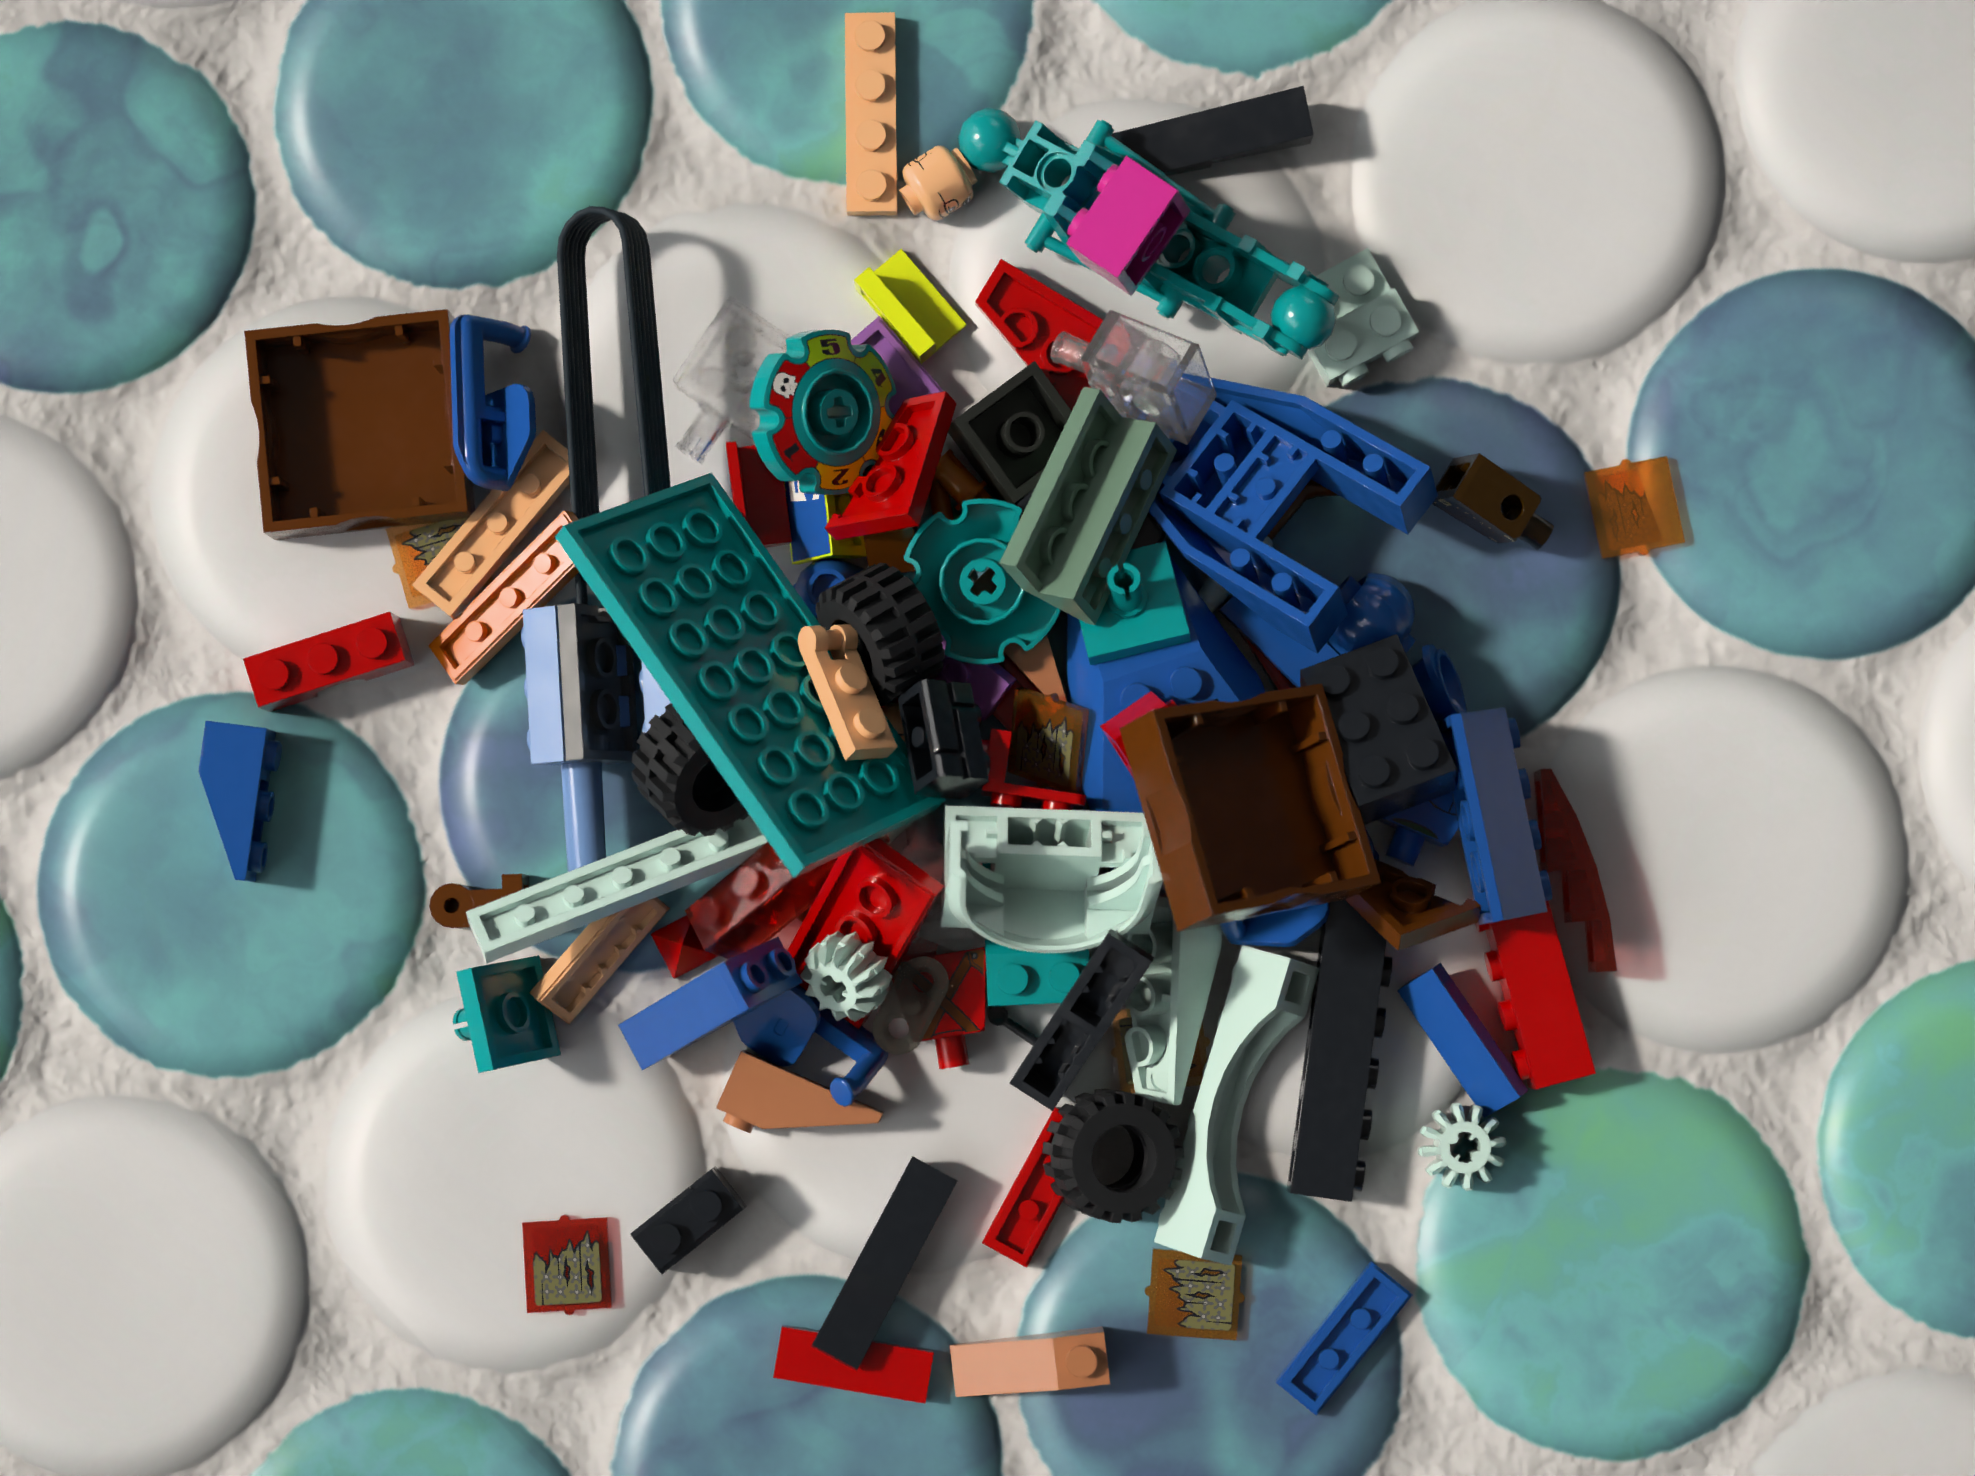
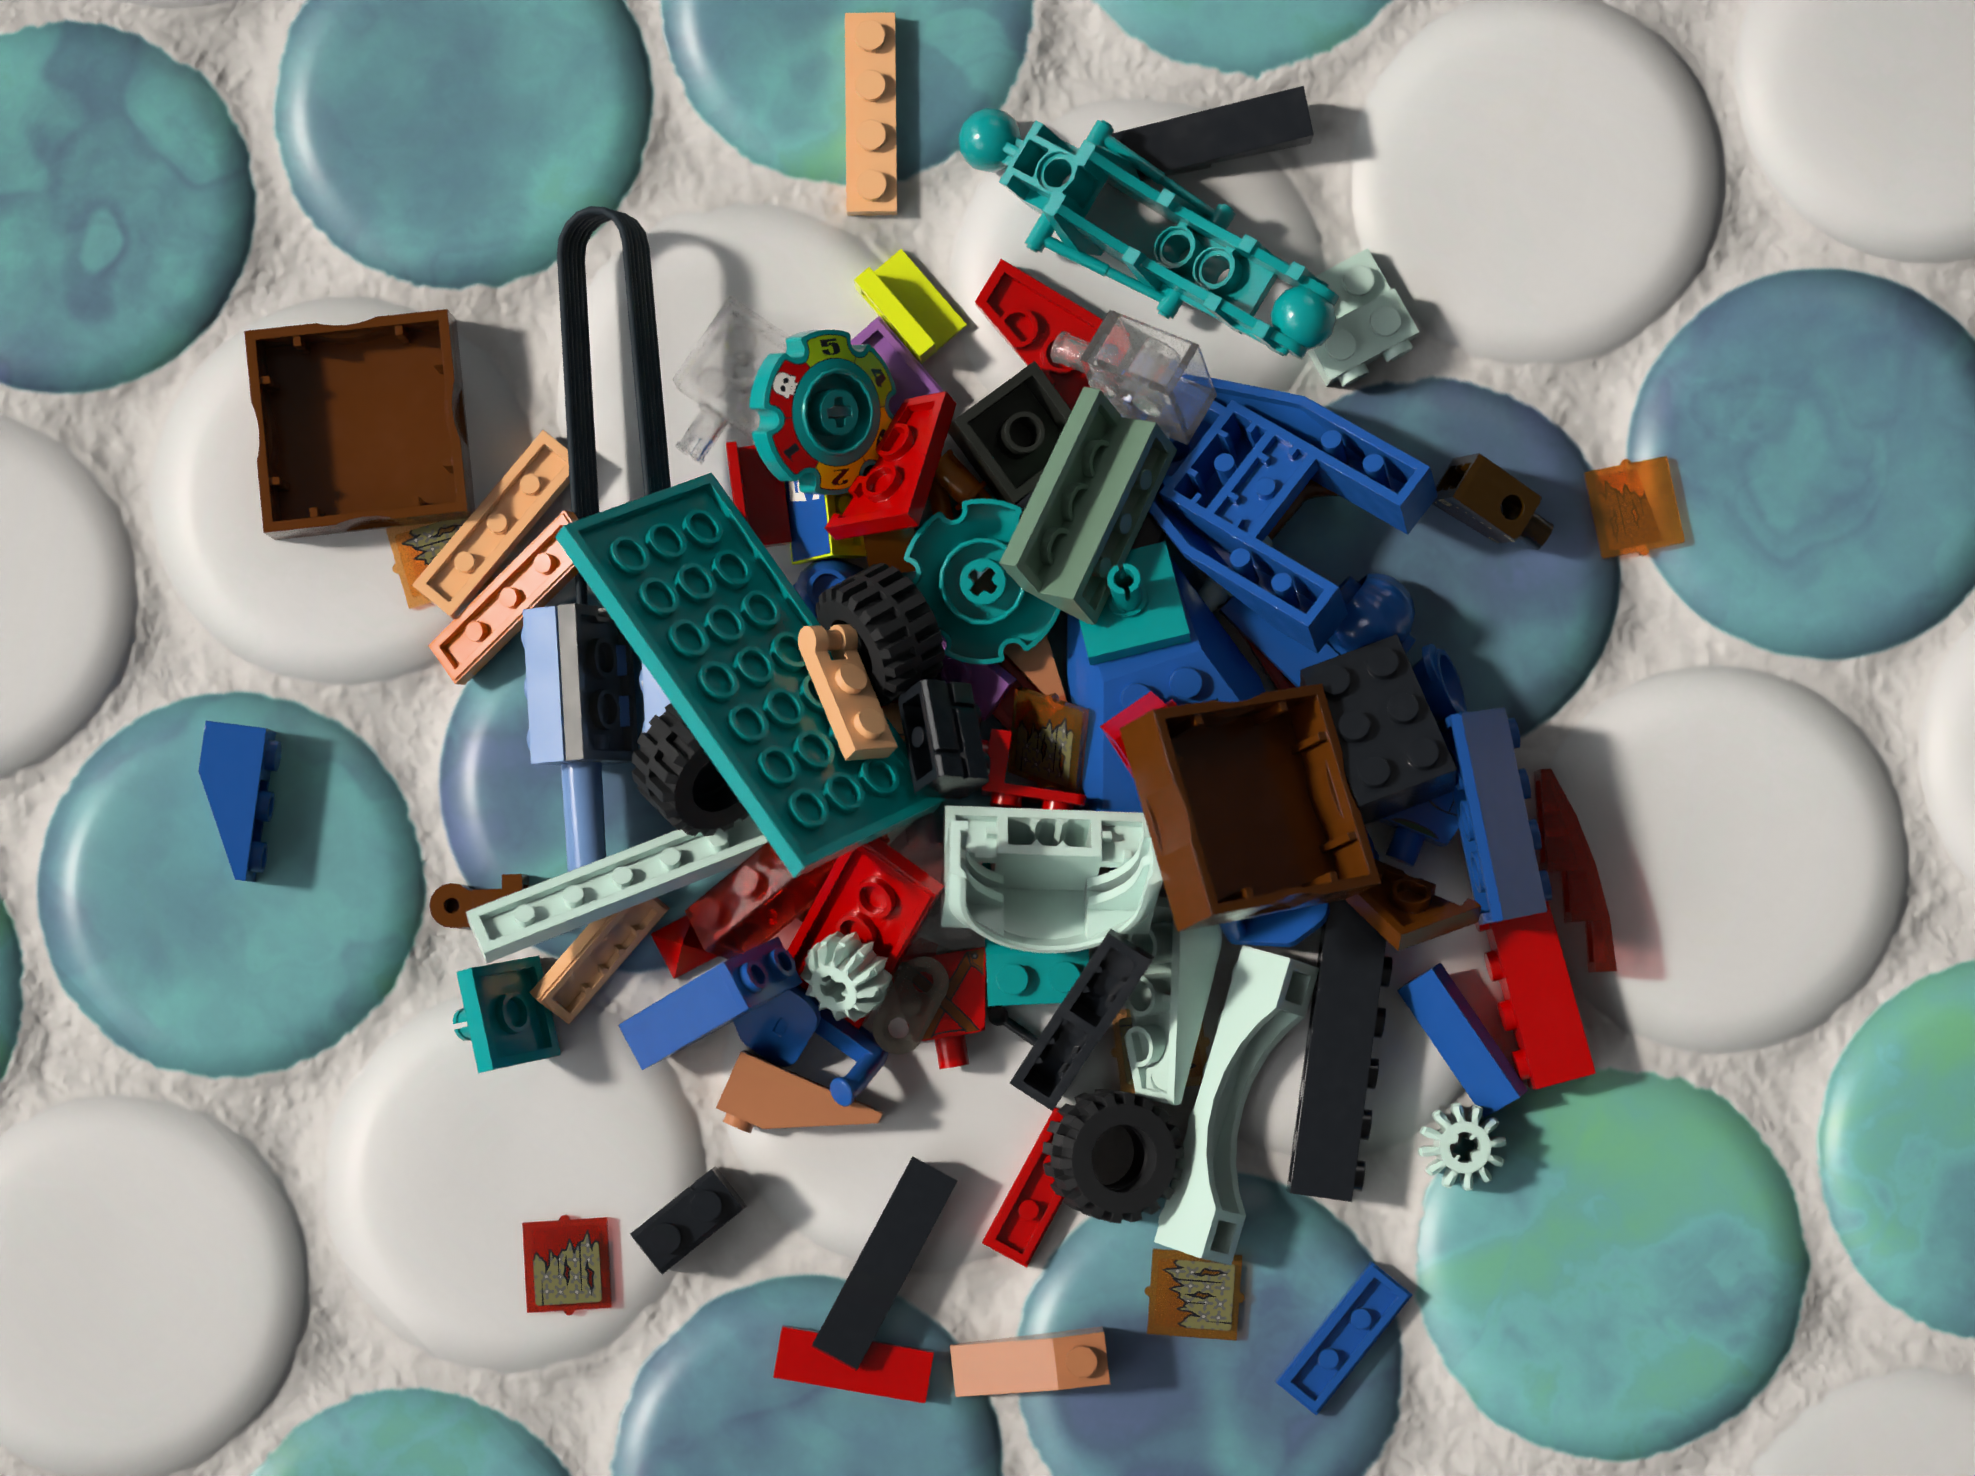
(328, 659): red arch -> none
(491, 429): blue piece -> none
(938, 182): light nougat head -> none
(1127, 224): dark pink brick -> none

